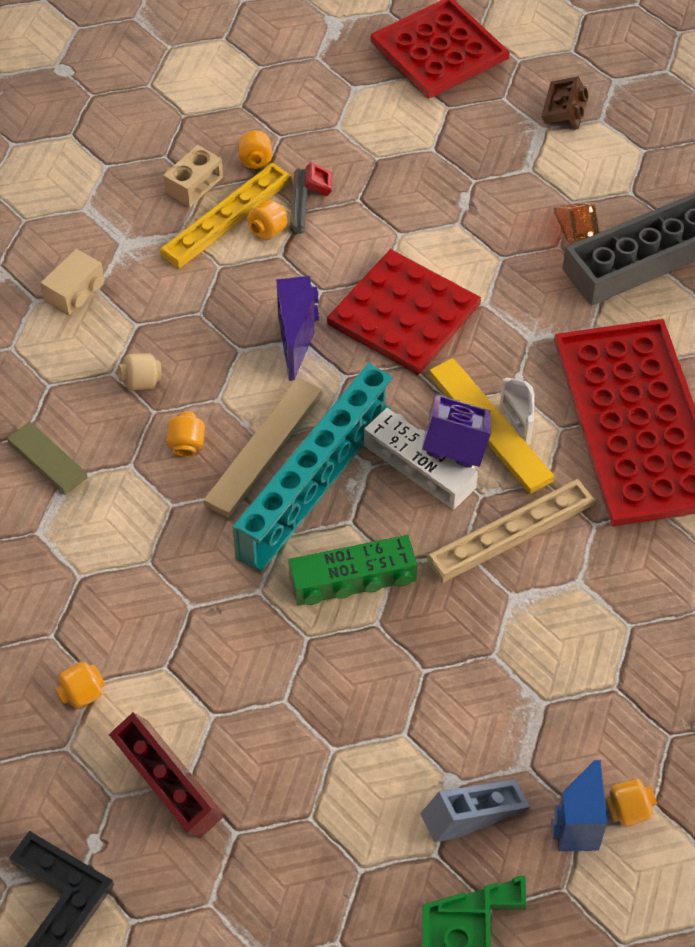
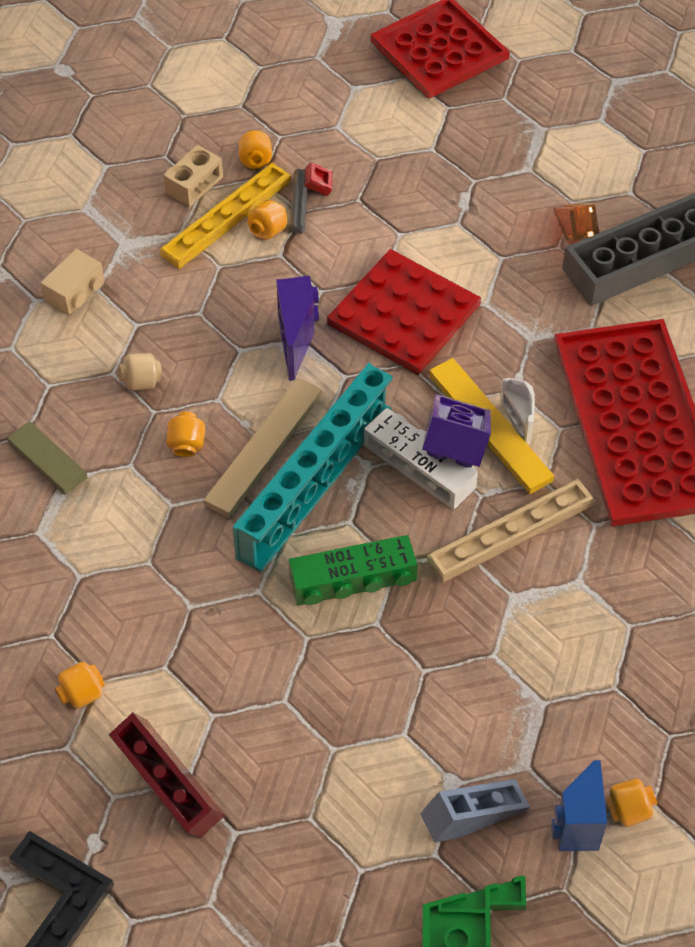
(565, 102): reddish brown bracket -> none

